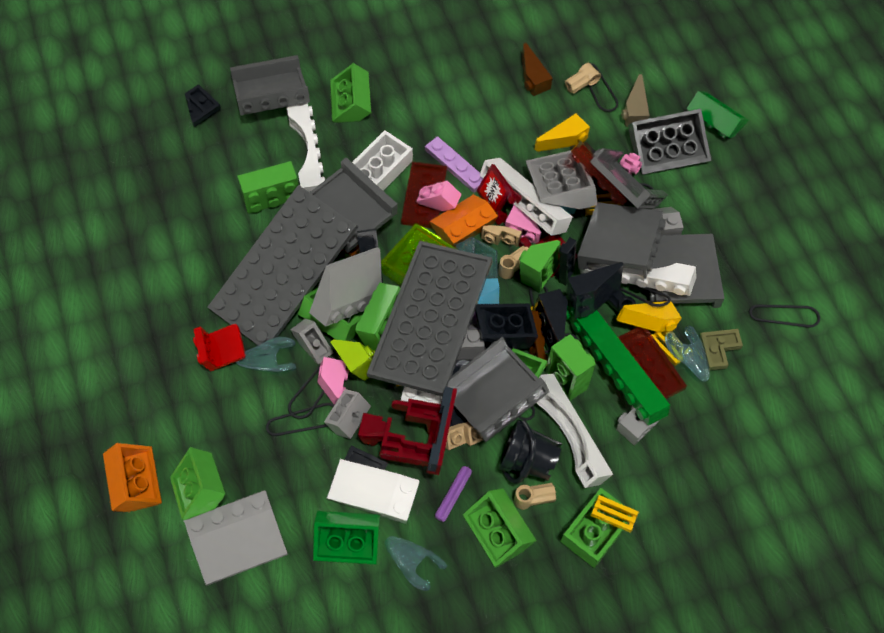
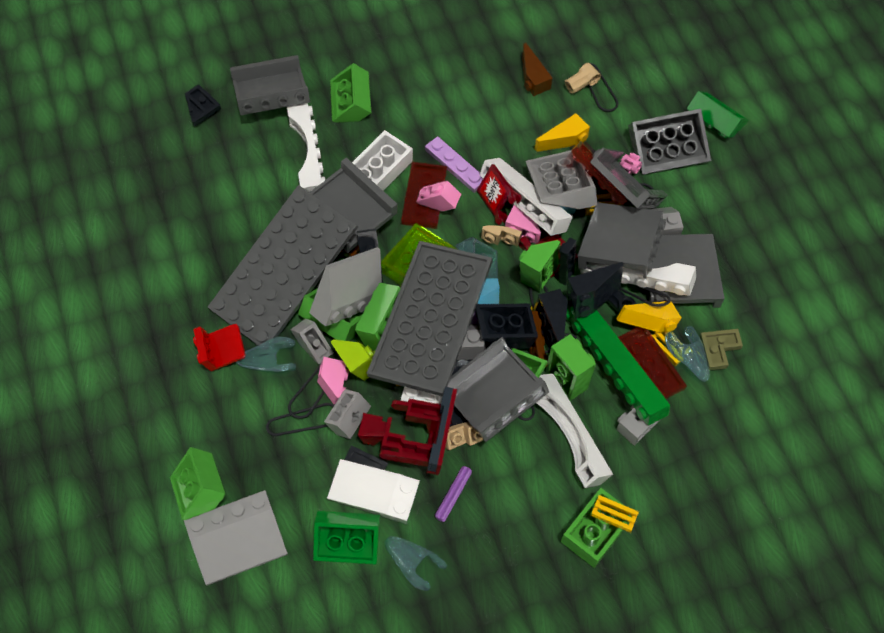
(131, 477): orange slope -> none
(268, 186): bright green brick -> none
(464, 220): orange slope -> none
(499, 527): bright green slope -> none
(510, 261): tan piece -> none
(528, 453): black piece -> none
(536, 495): tan piece -> none
(636, 105): dark tan slope -> none
(781, 322): black piece -> none

